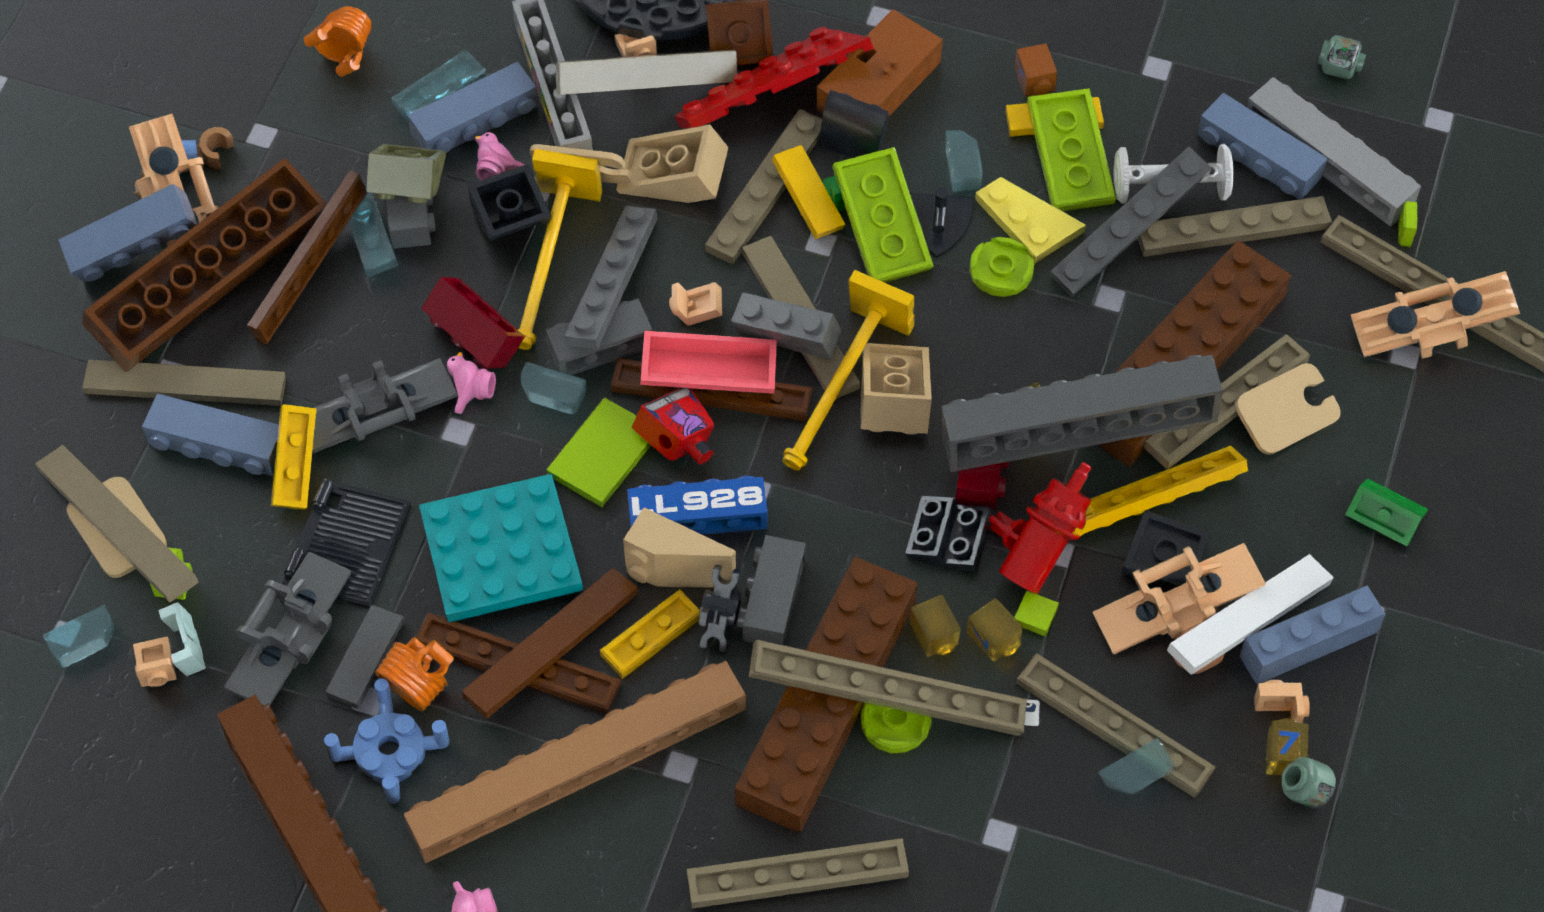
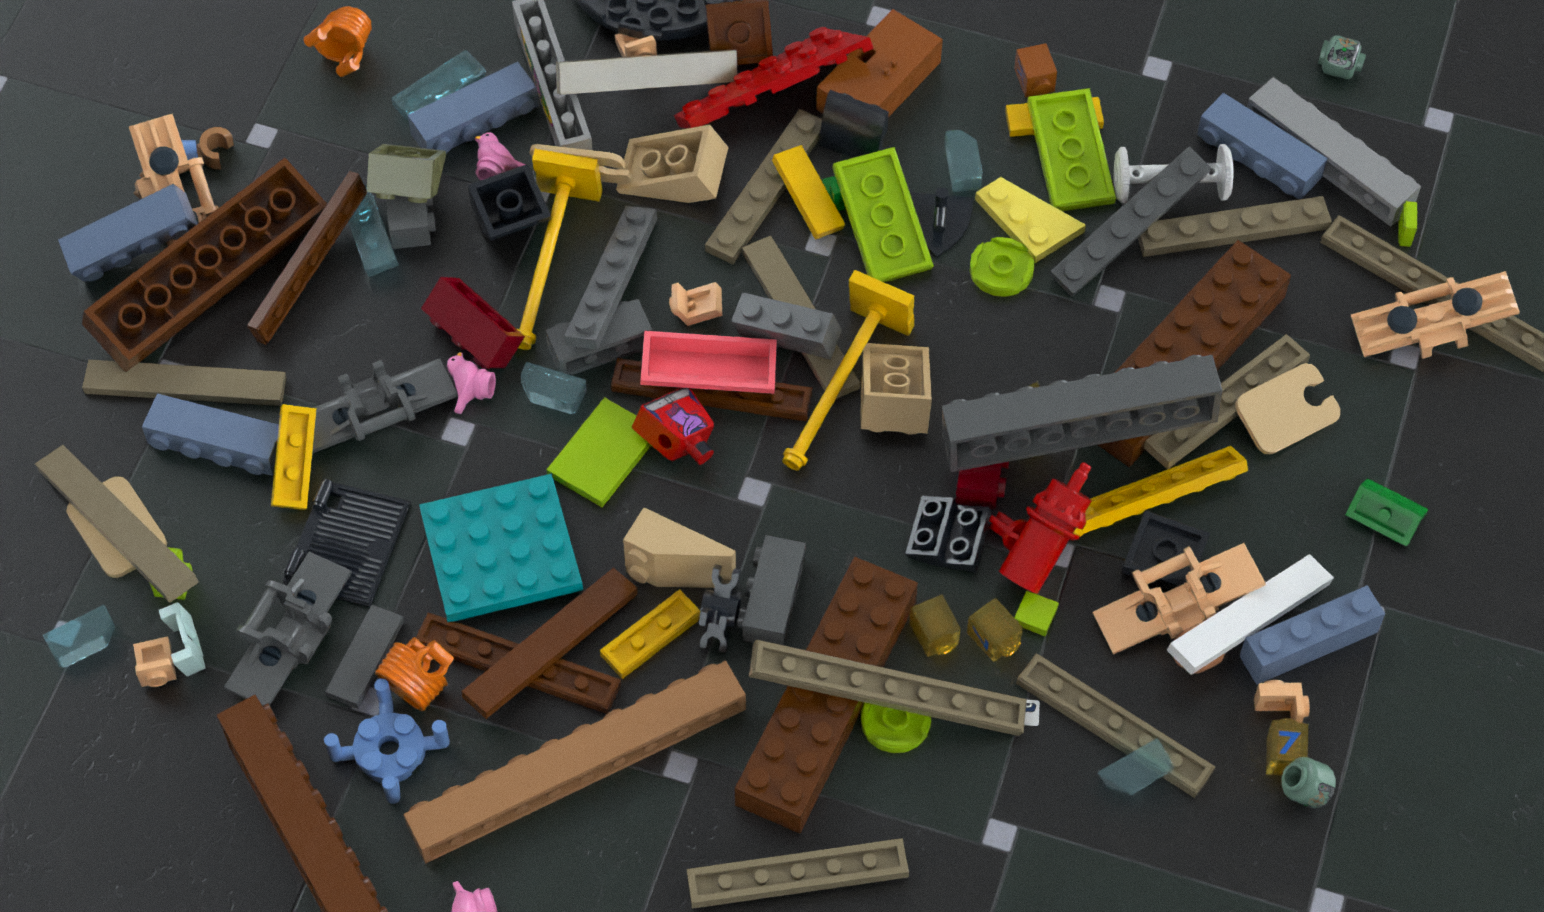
(706, 505): blue brick -> none

